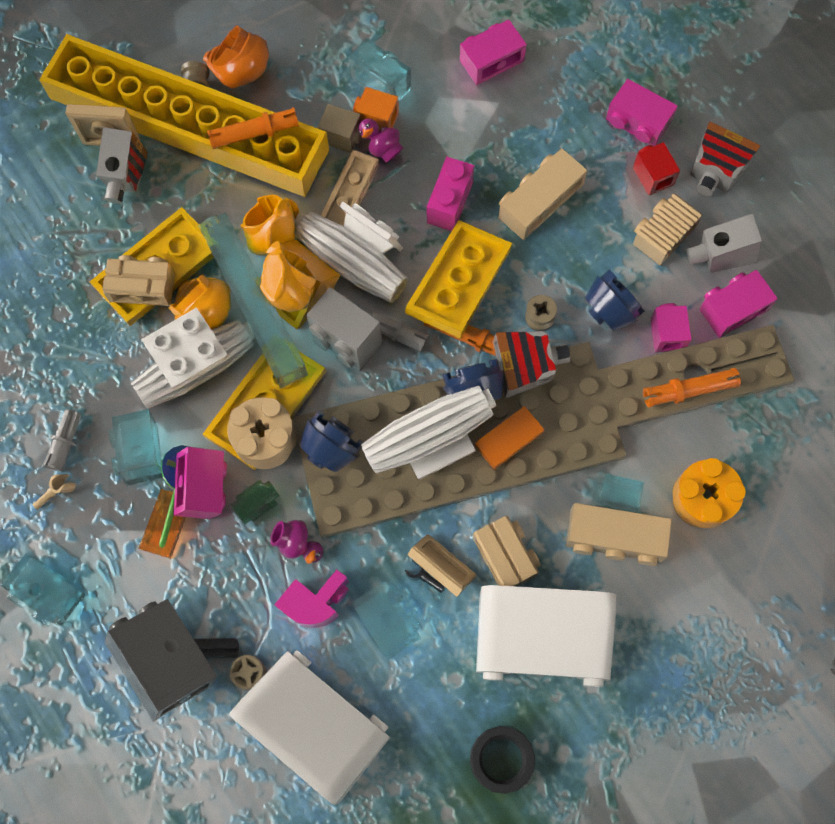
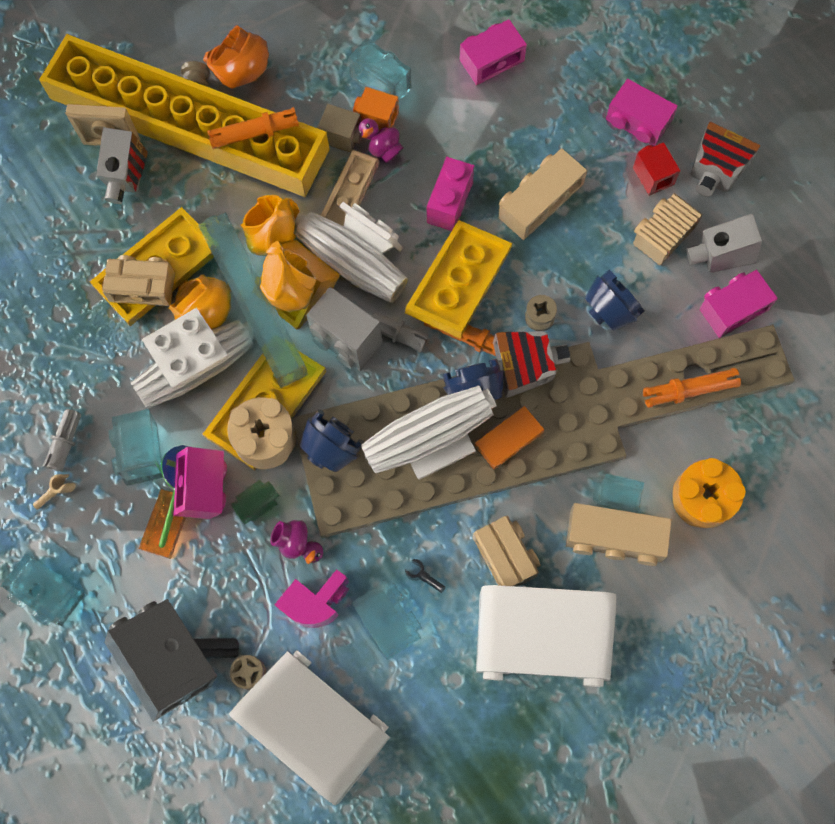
(442, 565): tan tile -> none
(527, 753): black tyre -> none
(670, 327): dark pink brick -> none

